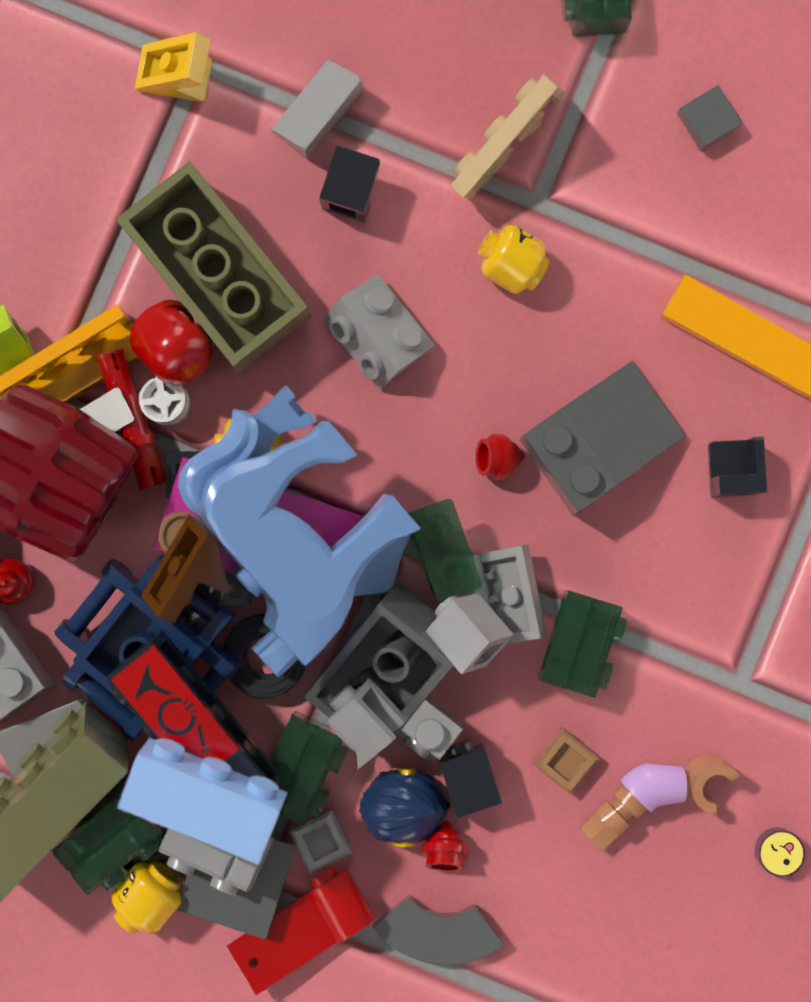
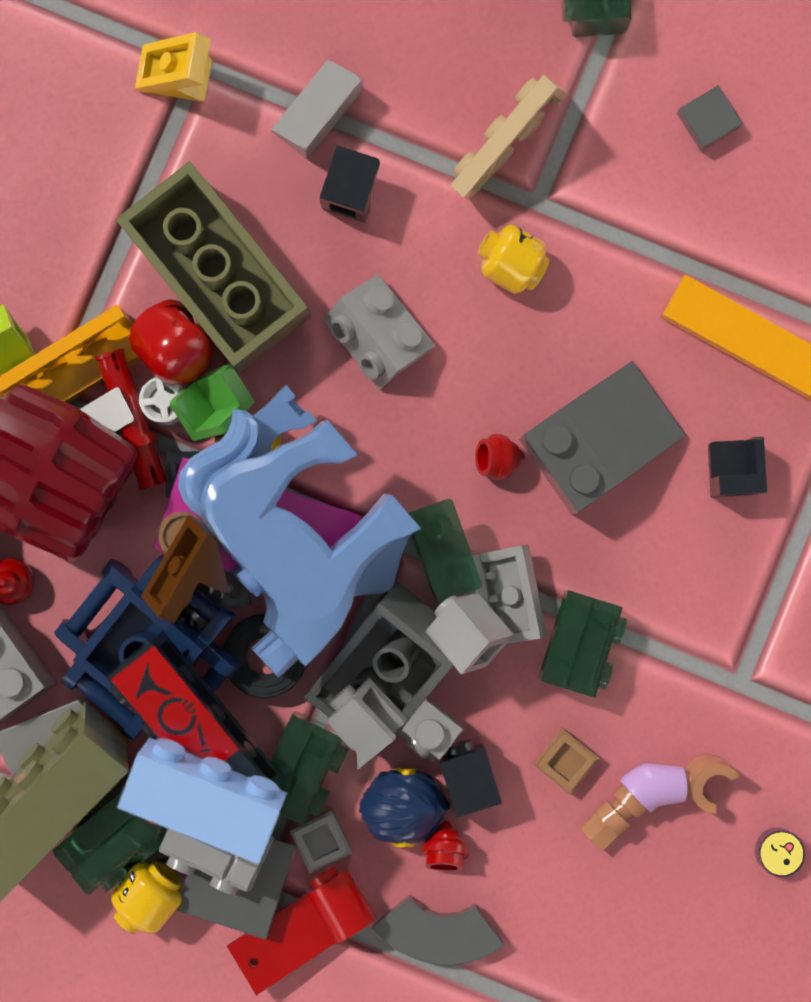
(208, 402): none -> bright green panel

